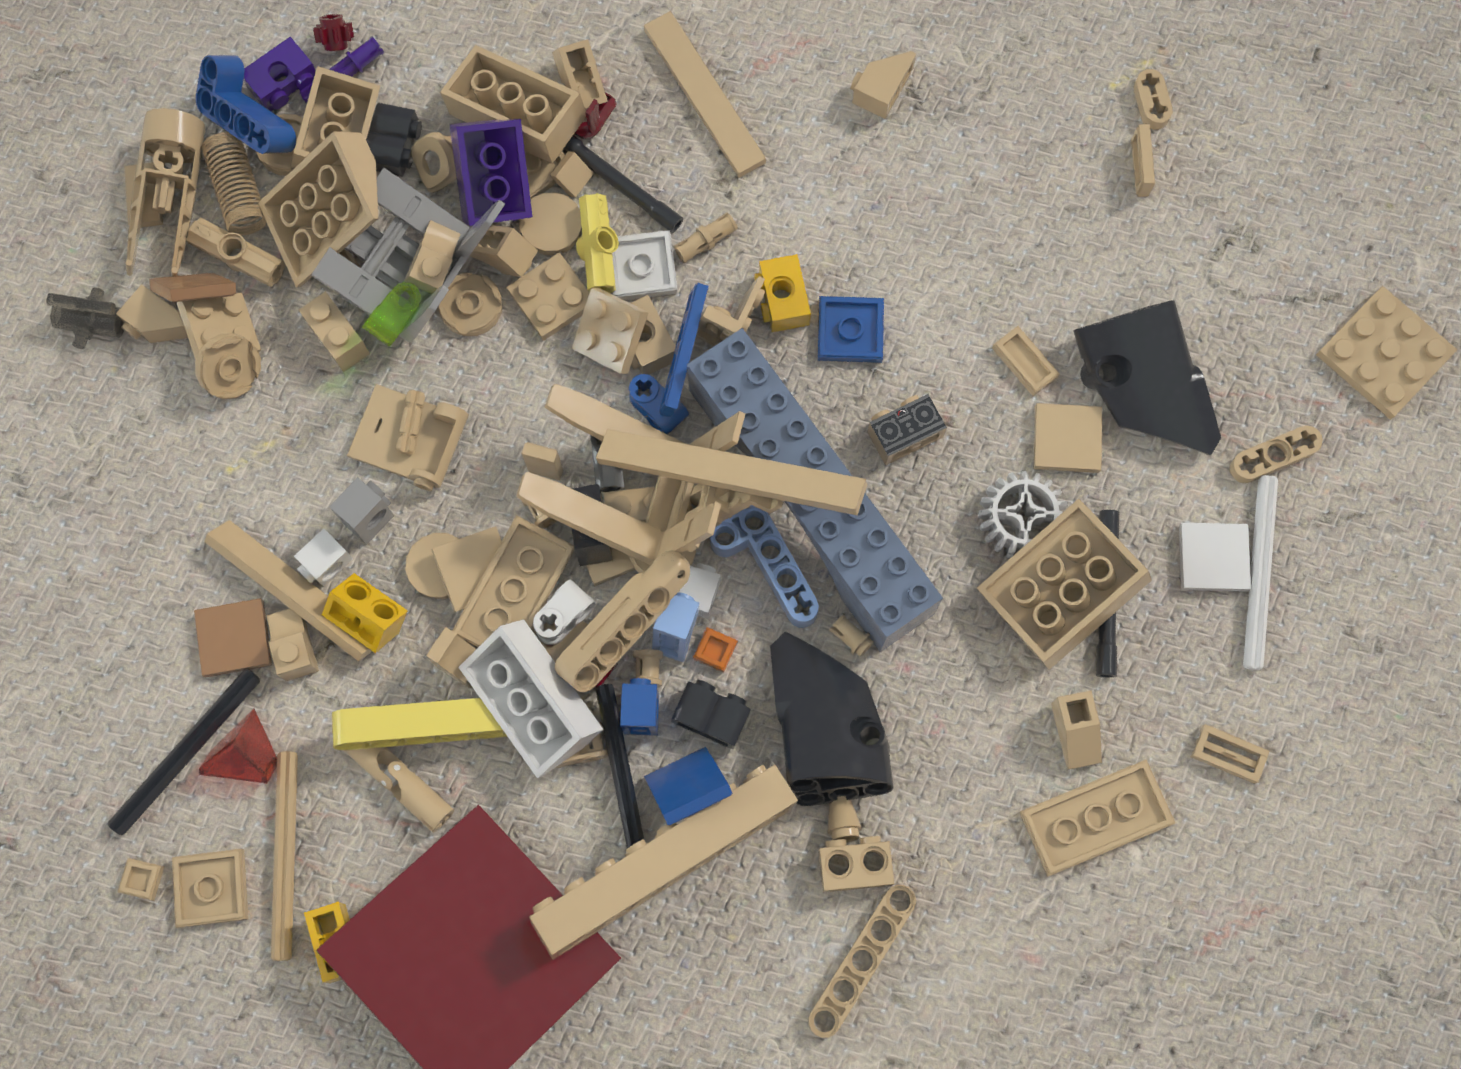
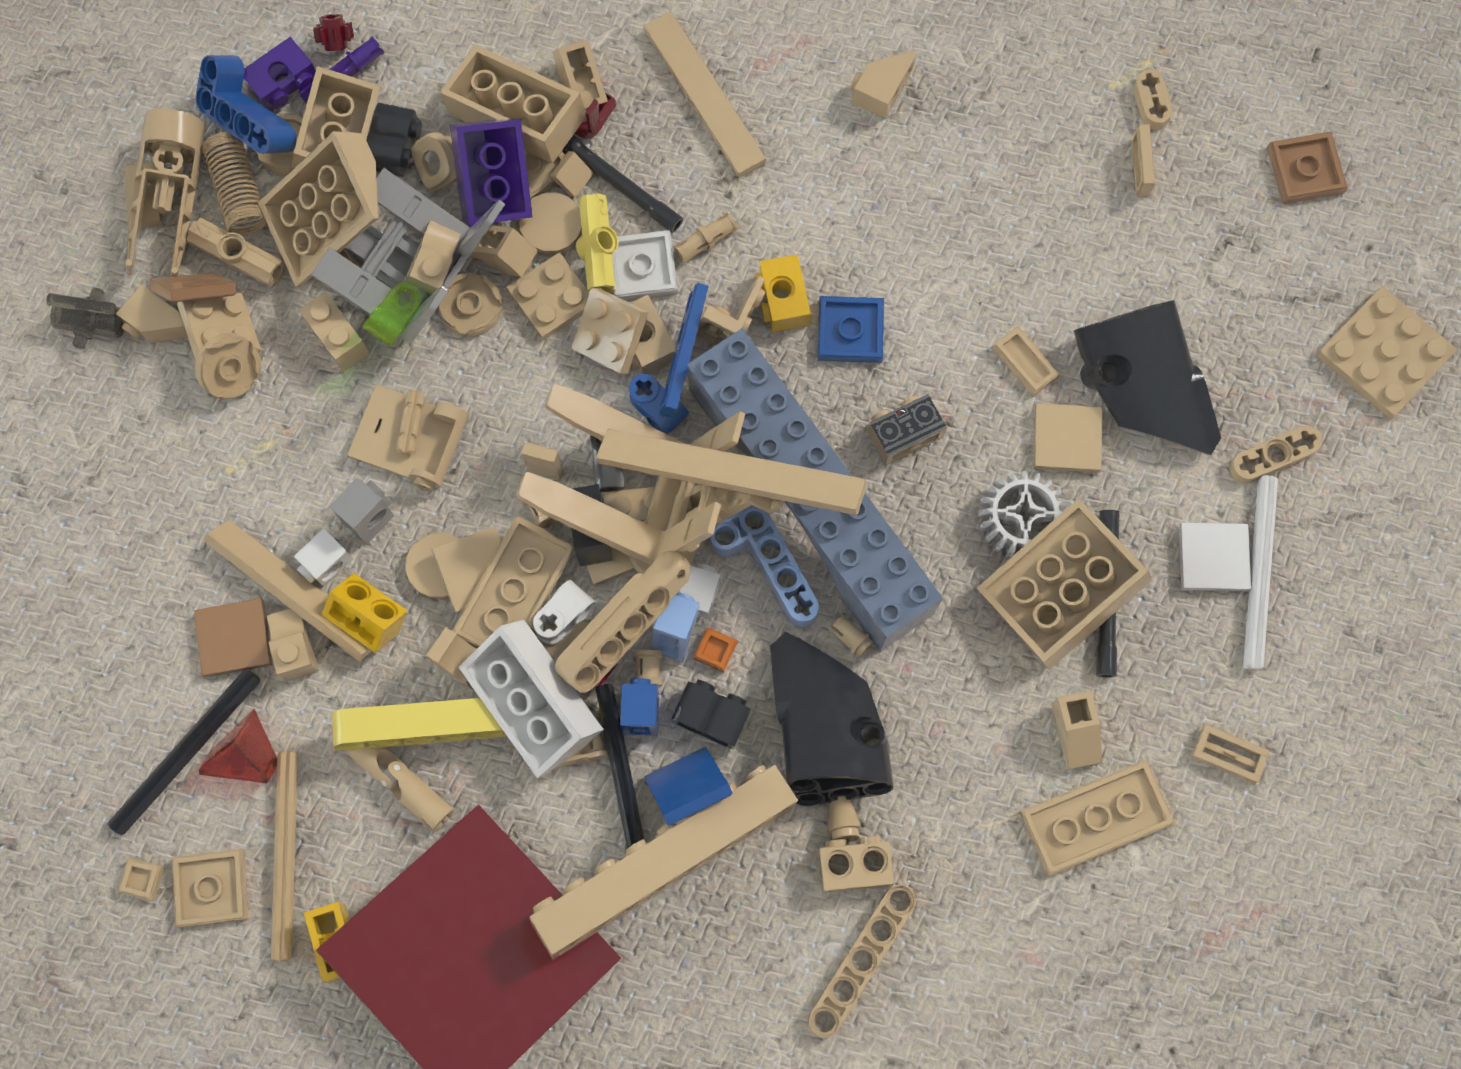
(1307, 167): none -> medium nougat tile

